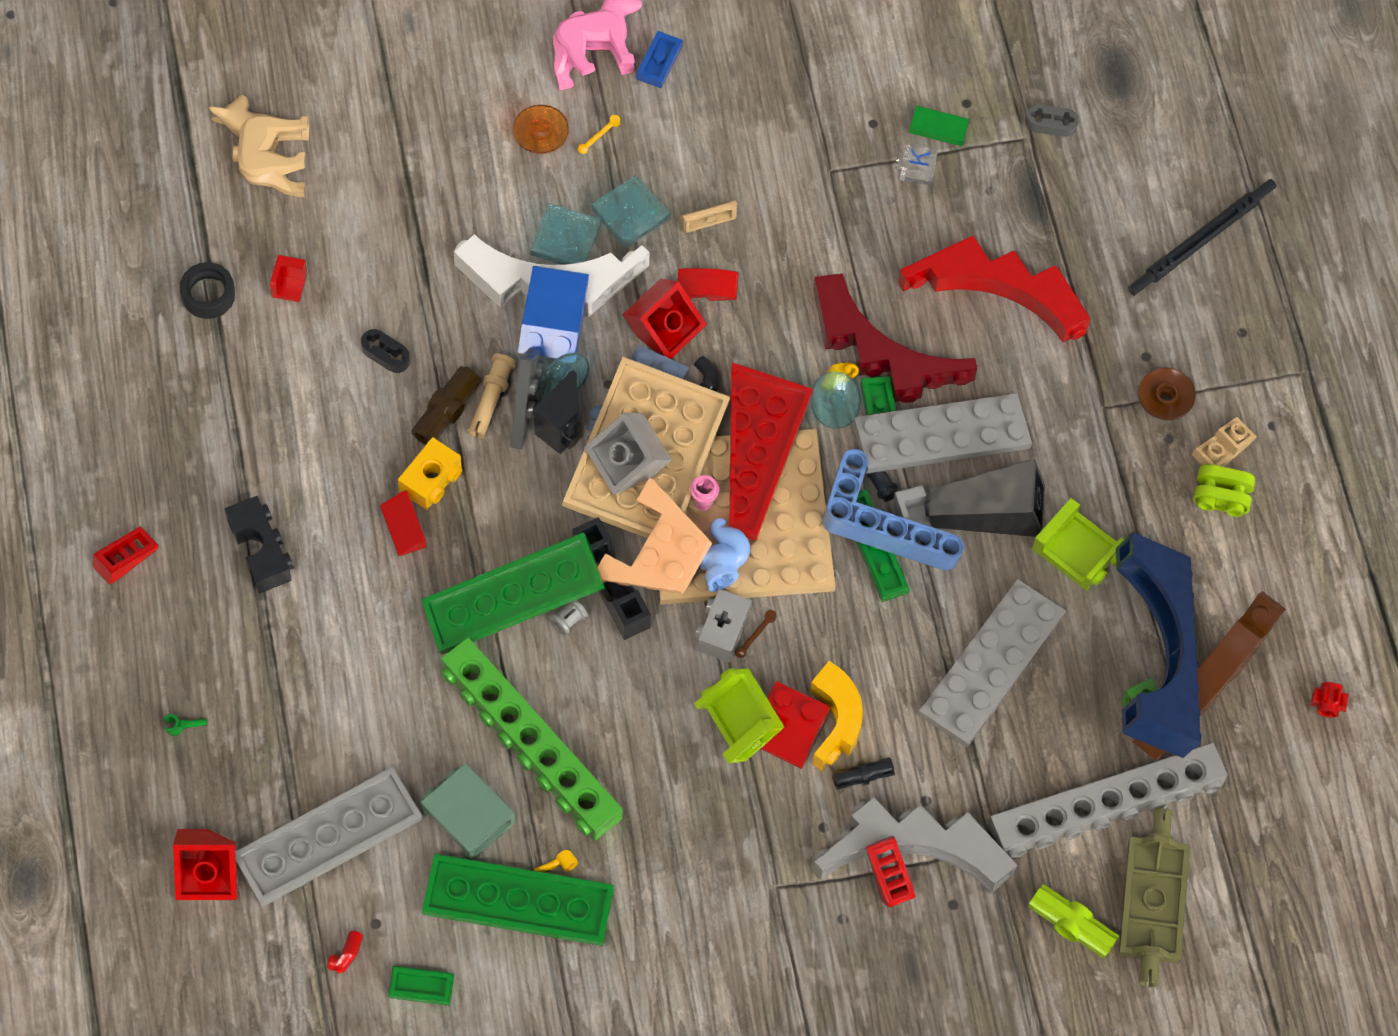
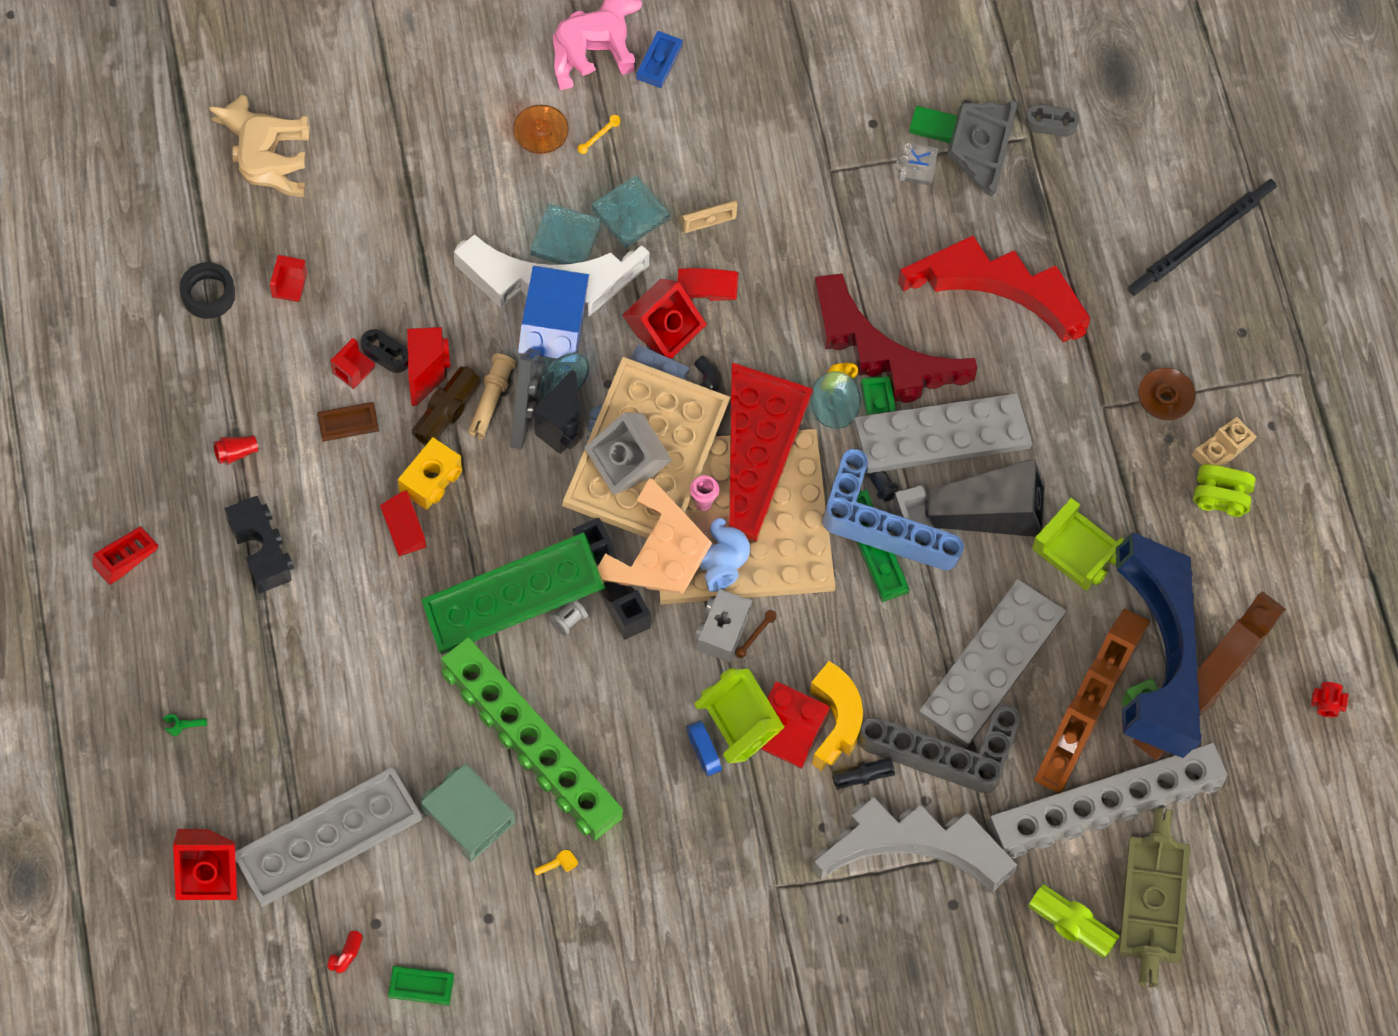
(234, 448): none -> red cone
(348, 421): none -> reddish brown tile
(351, 364): none -> red panel
(426, 361): none -> red slope
(518, 899): green plate -> none
(703, 748): none -> blue beam
(889, 891): red slope -> none
(945, 752): none -> dark grey beam
(982, 141): none -> dark grey wing
(1091, 700): none -> dark orange arch

